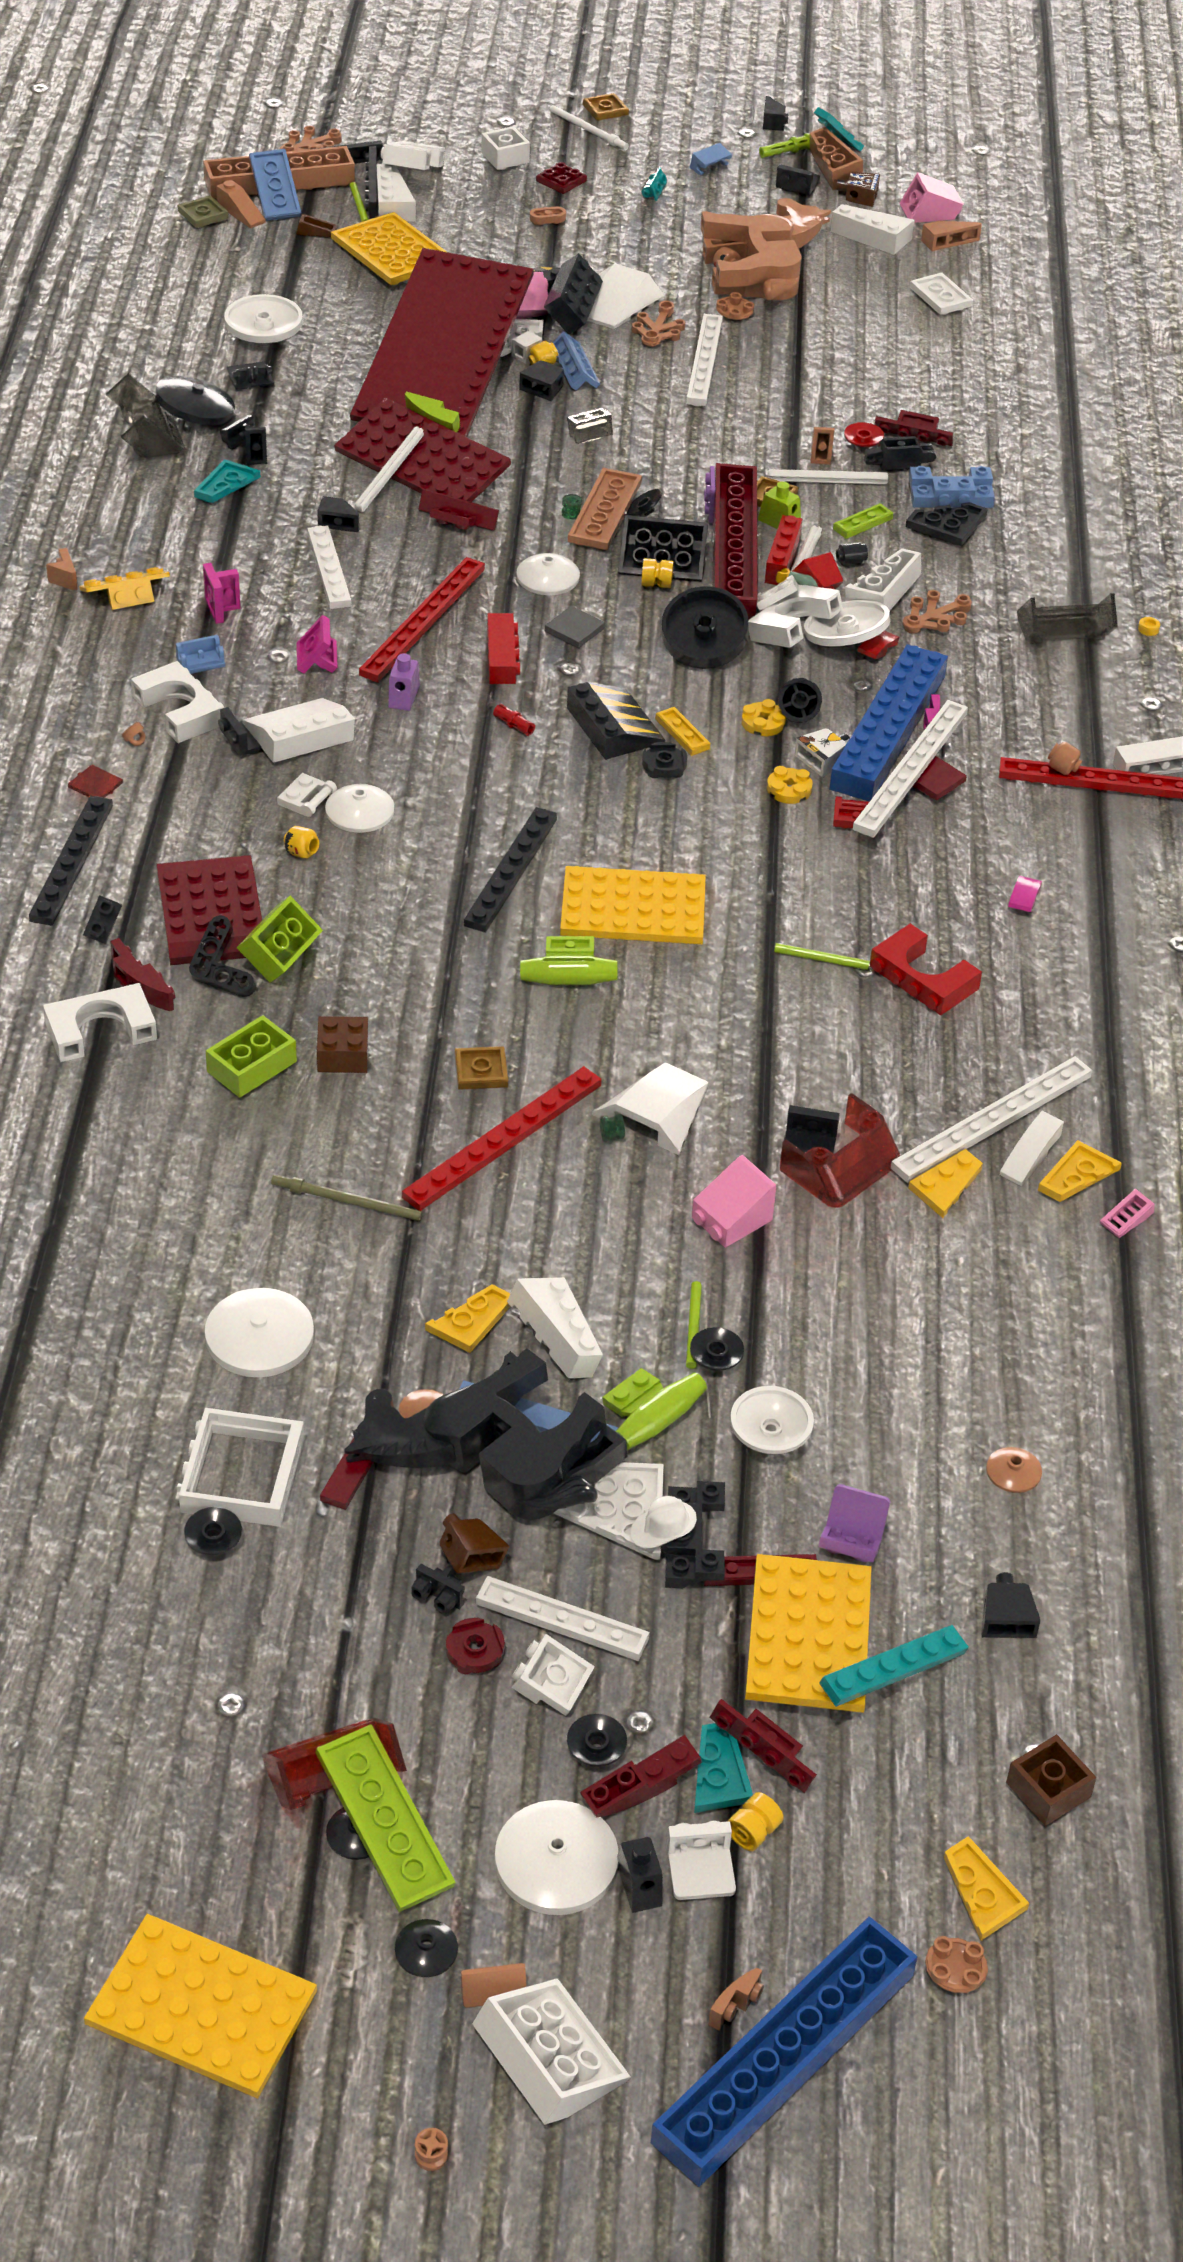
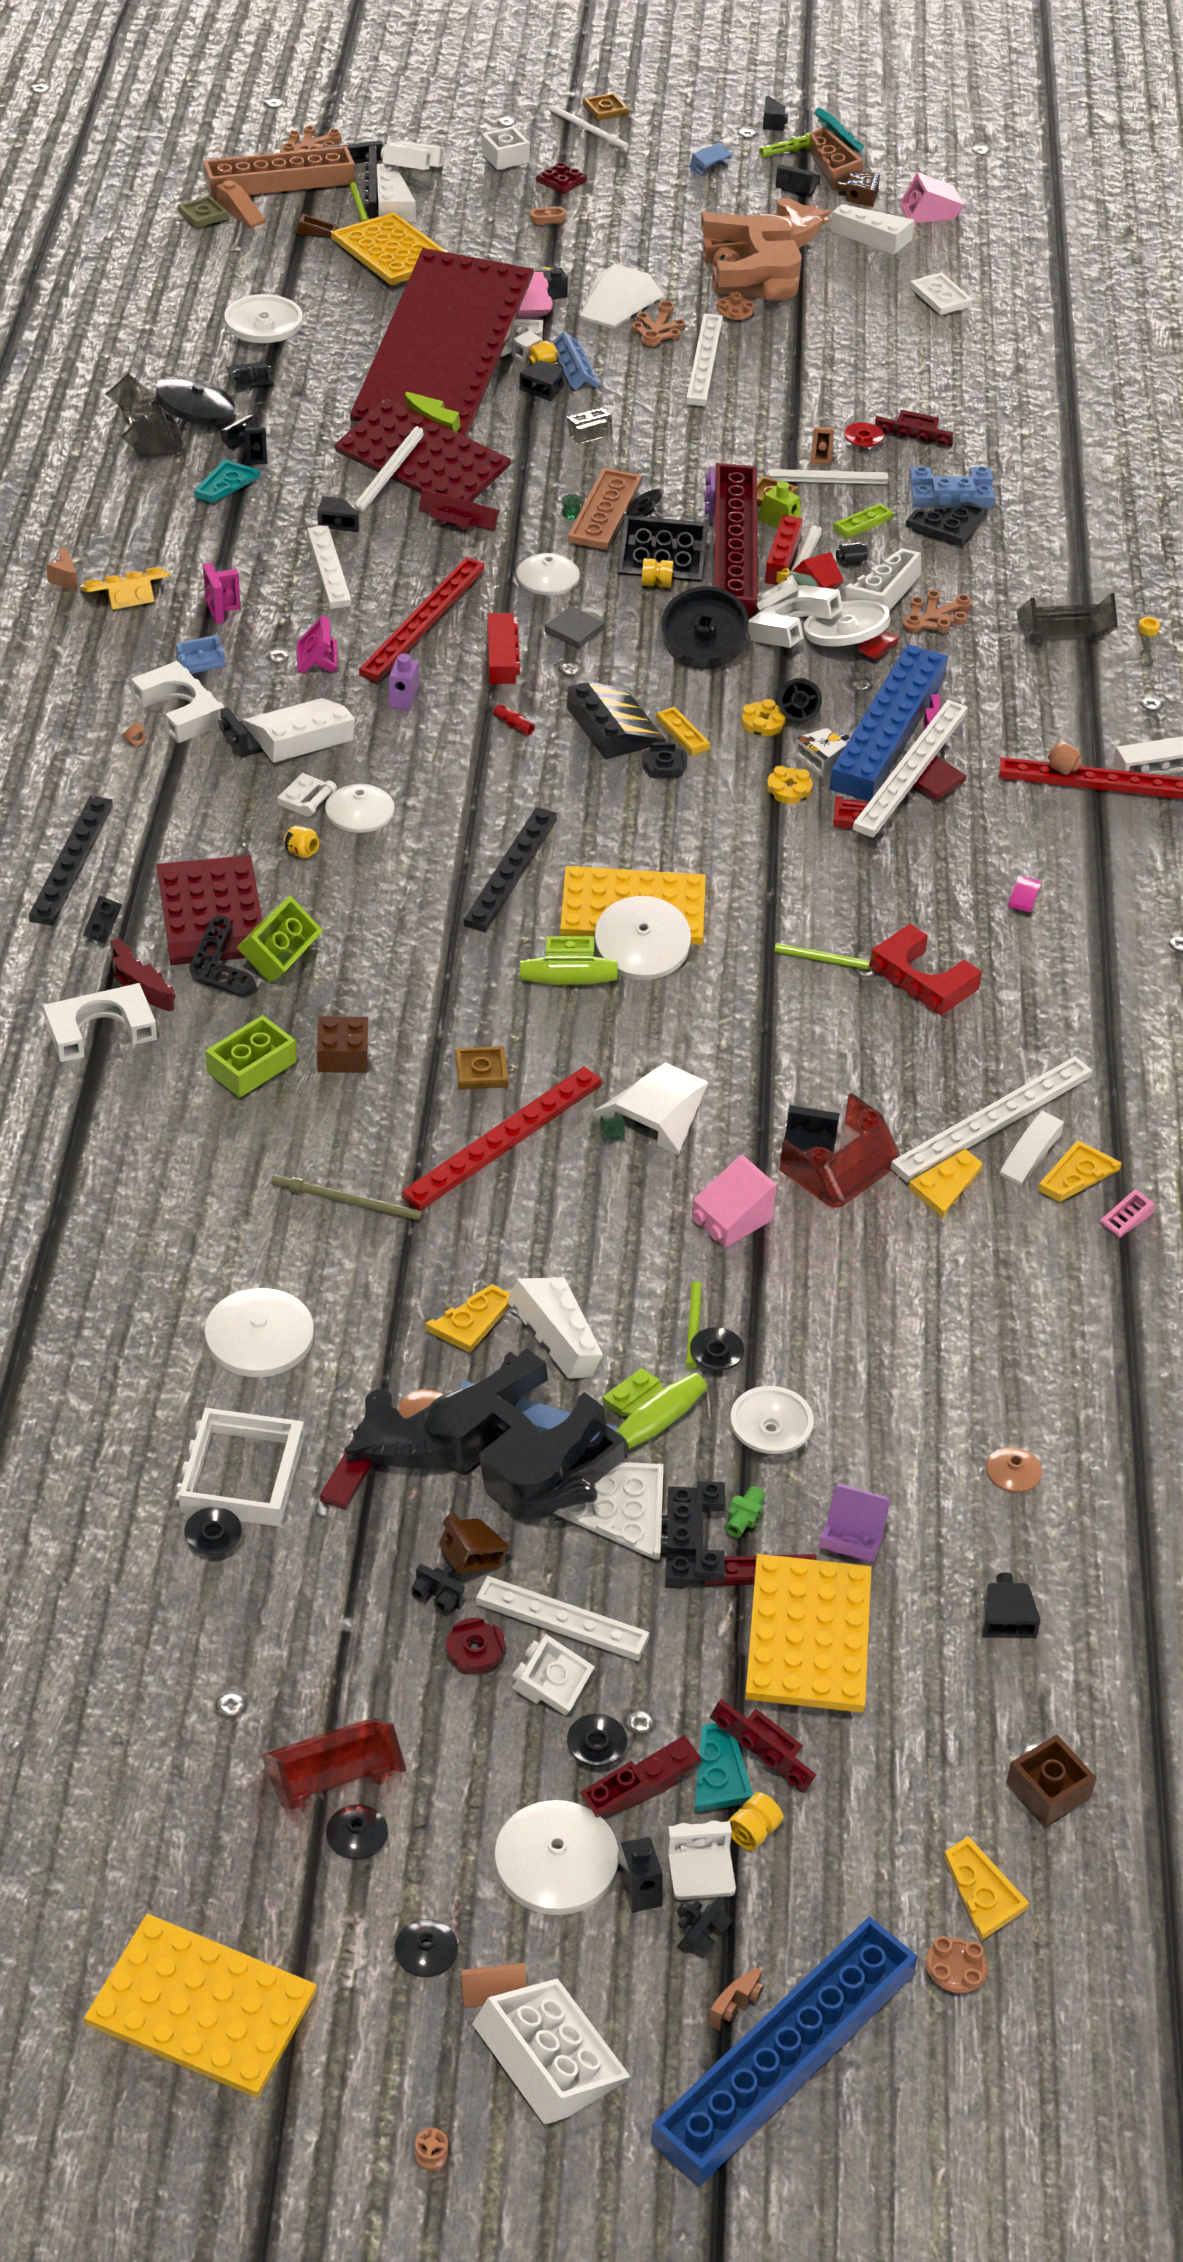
(95, 782): clear red piece -> none
(275, 184): medium blue tile -> none
(385, 1818): lime plate -> none
(573, 293): black brick -> none
(643, 936): none -> white dish
(655, 185): teal hinge -> none
(663, 1522): white piece -> none
(712, 1917): none -> black hips
(745, 1511): none -> bright green axle
(893, 1665): teal plate -> none
(900, 453): black hinge -> none
(948, 234): nougat slope -> none

